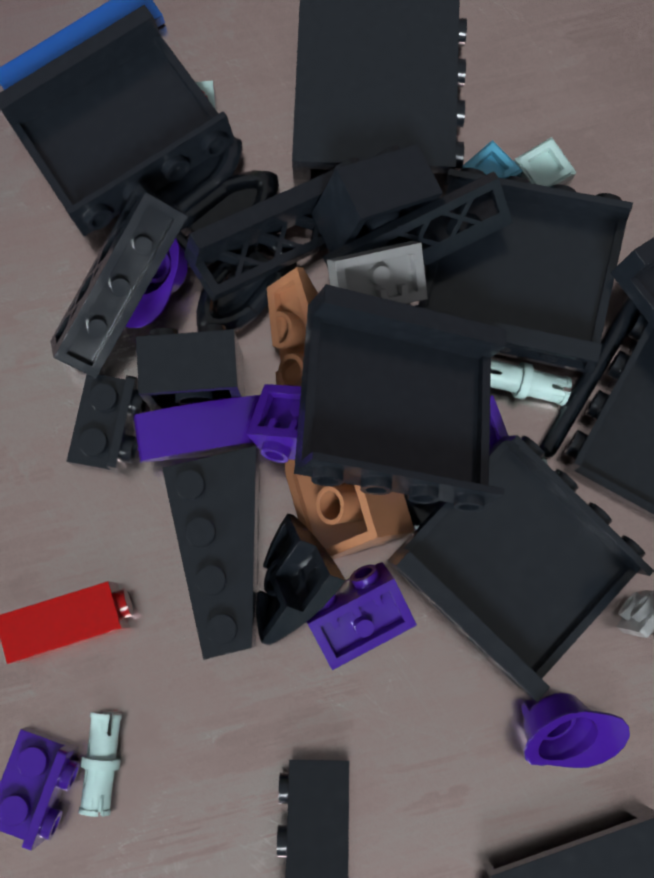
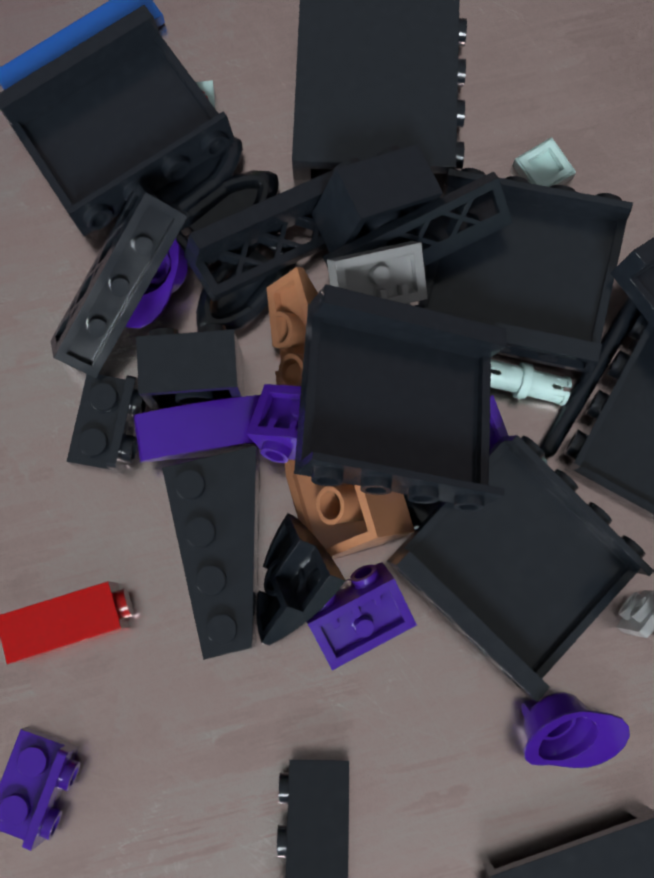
(100, 763): light aqua pin -> none
(494, 159): medium azure tile -> none

